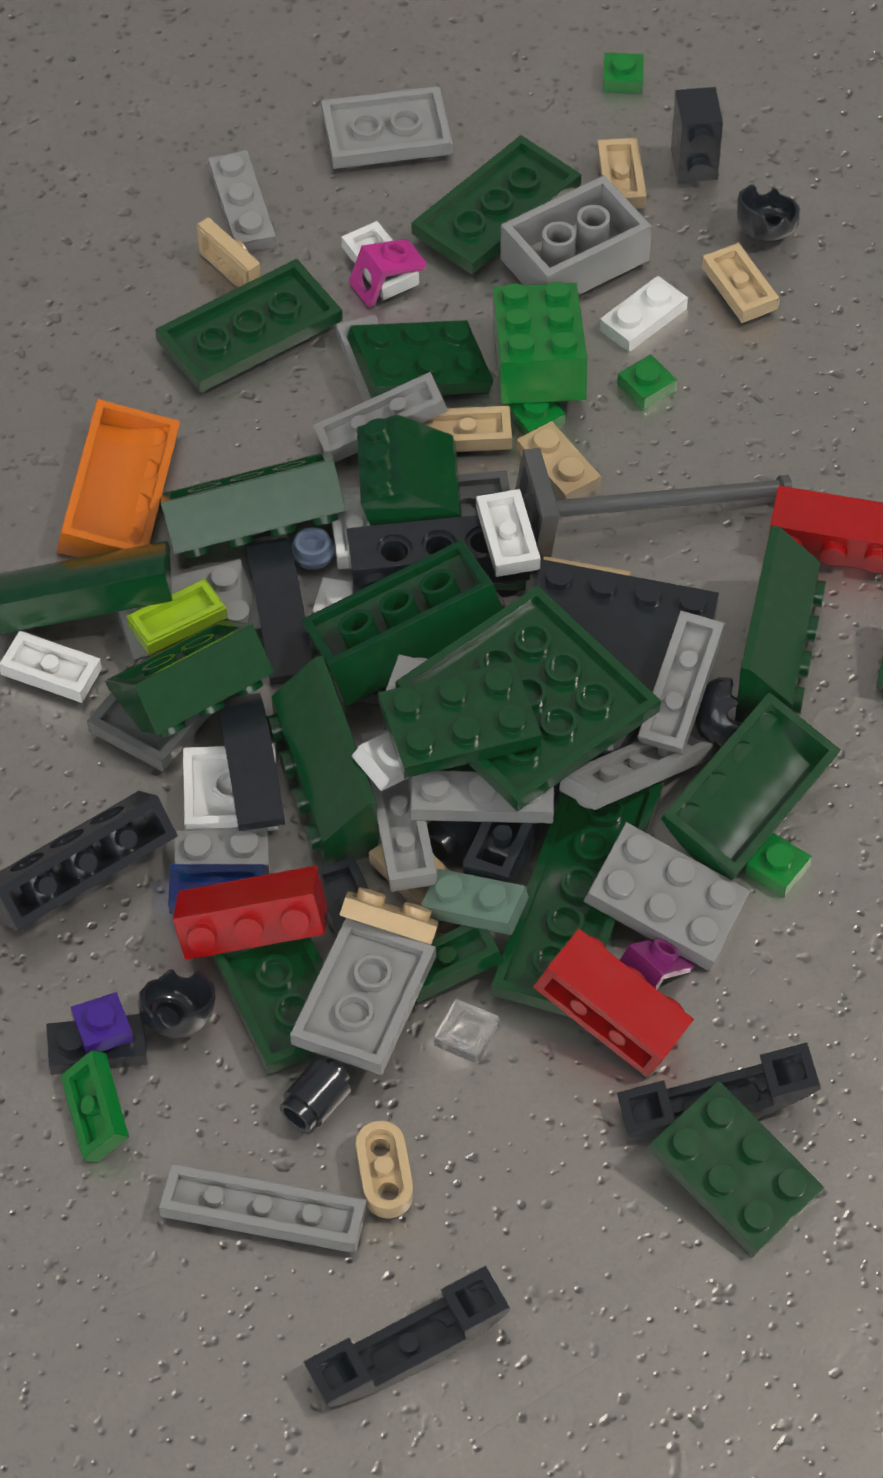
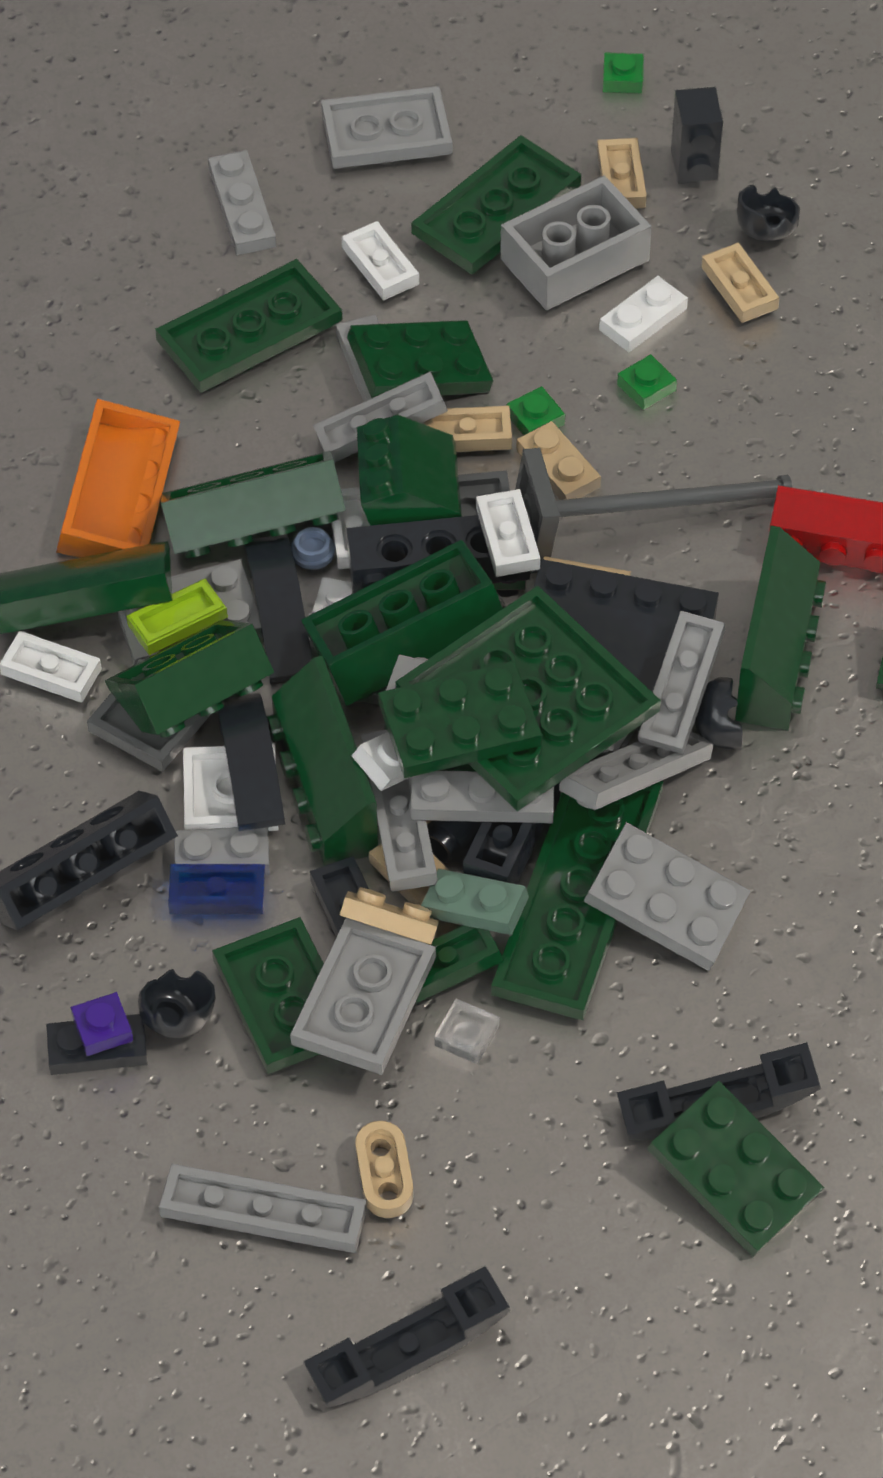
(94, 1106): green plate -> none
(226, 254): tan plate -> none
(250, 912): red brick -> none
(315, 1094): black brick -> none
(382, 261): dark pink bracket -> none
(539, 343): green brick -> none
(613, 1002): red brick -> none
(656, 960): magenta bracket -> none
(749, 787): dark green slope -> none
(778, 865): green plate -> none

